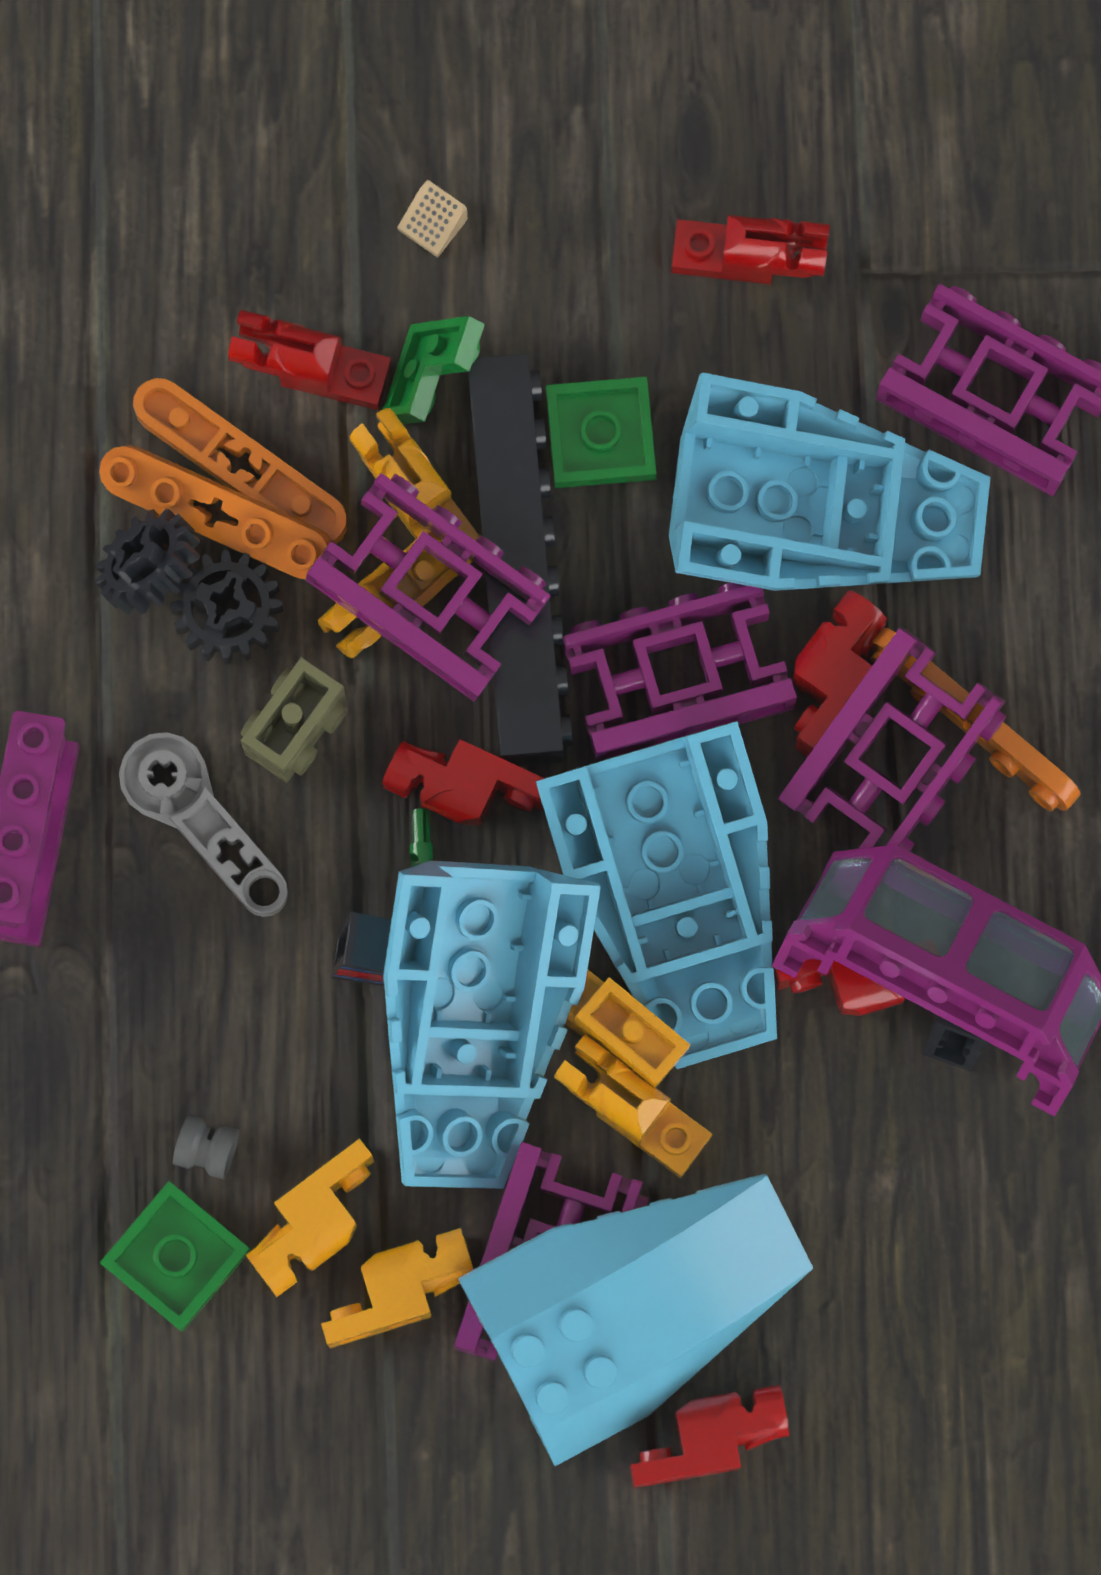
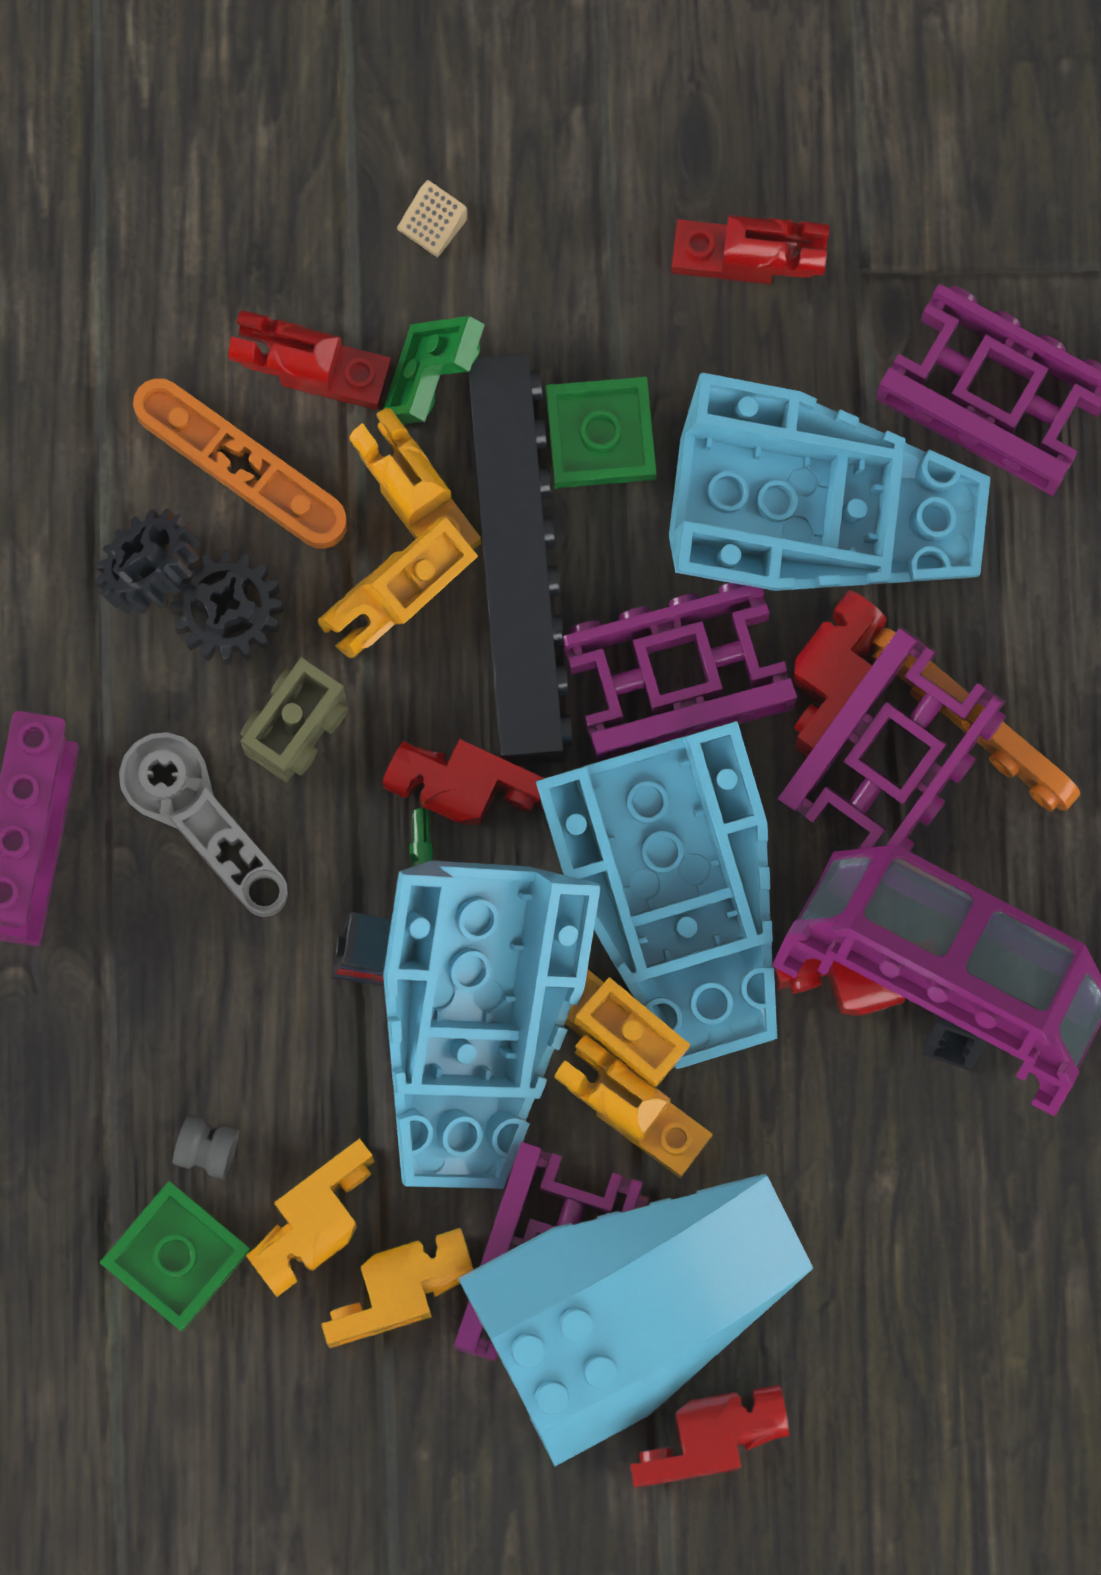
(261, 529): orange piece -> none
(403, 621): magenta fence -> none

